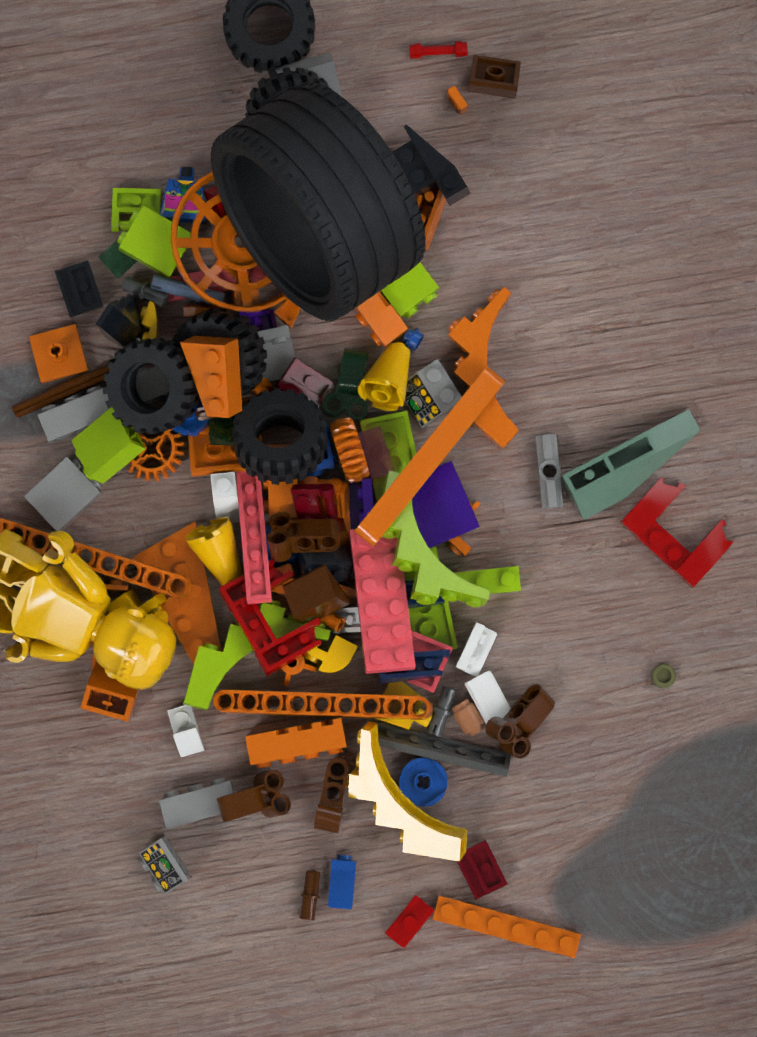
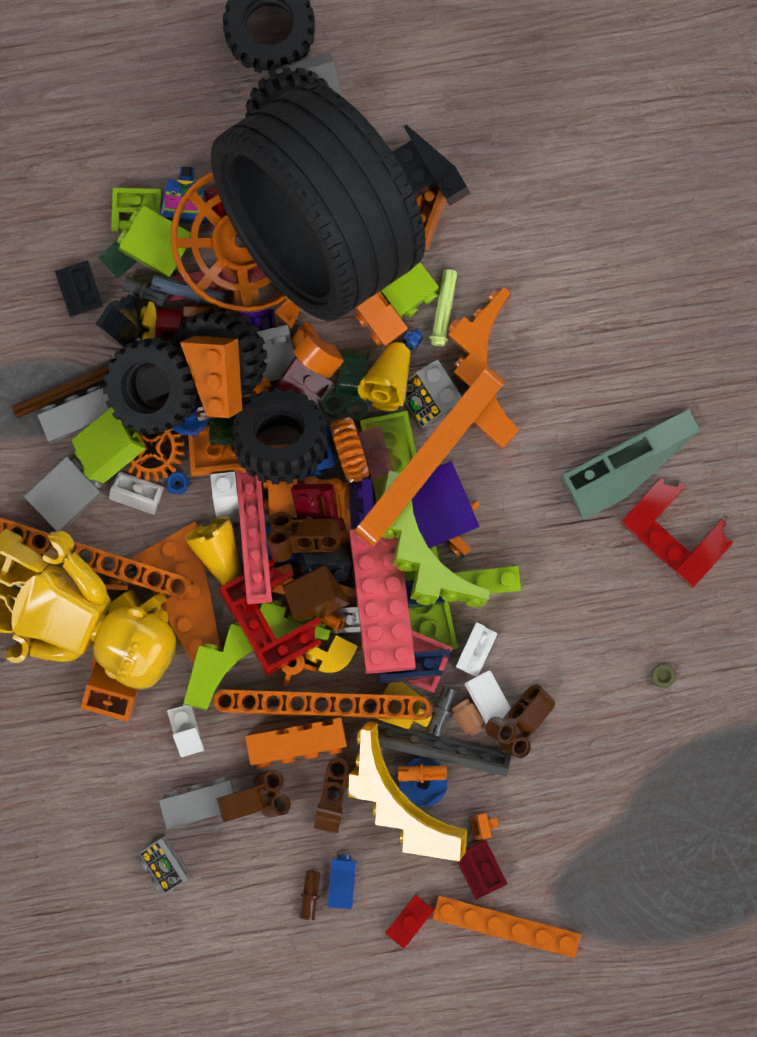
(58, 353): orange tile -> none
(136, 493): none -> white slope
(167, 323): none -> red brick
(182, 487): none -> blue plate
(315, 353): none -> orange brick
(417, 51): red bar -> none
(422, 773): none -> orange axle
(444, 308): none -> yellowish green axle
(457, 100): orange tile -> none
(482, 825): none -> orange tile
(494, 76): reddish brown slope -> none
(549, 487): light grey piece -> none

